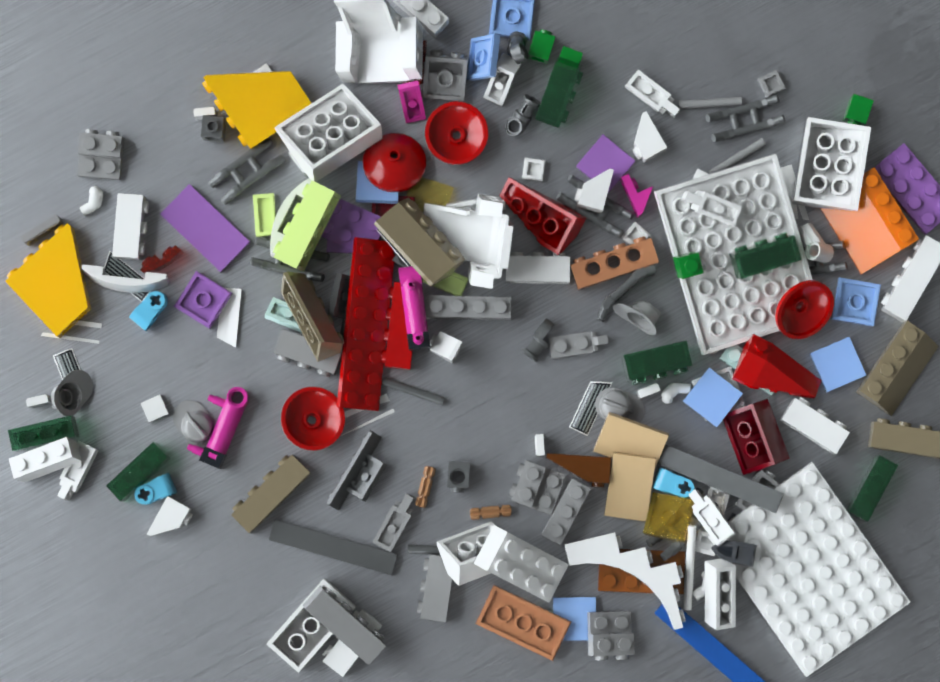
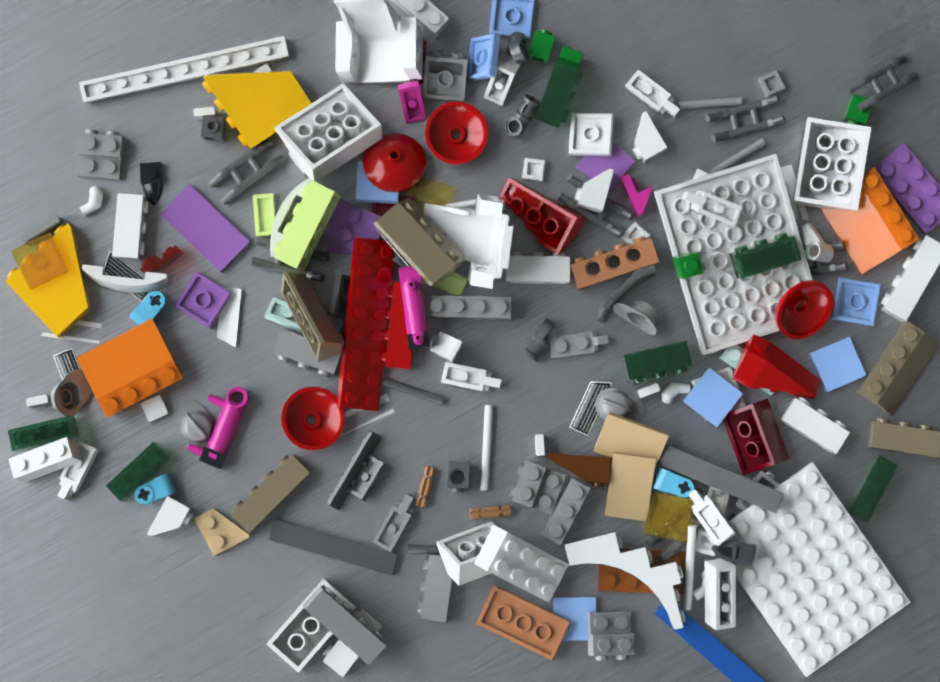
(39, 261): none -> clear yellow tile
(129, 367): none -> orange slope
(151, 180): none -> black plate
(184, 69): none -> white plate
(219, 531): none -> tan wing
(468, 377): none -> white hinge
(486, 453): none -> white bar
(591, 134): none -> white tile
(880, 92): none -> dark grey piece

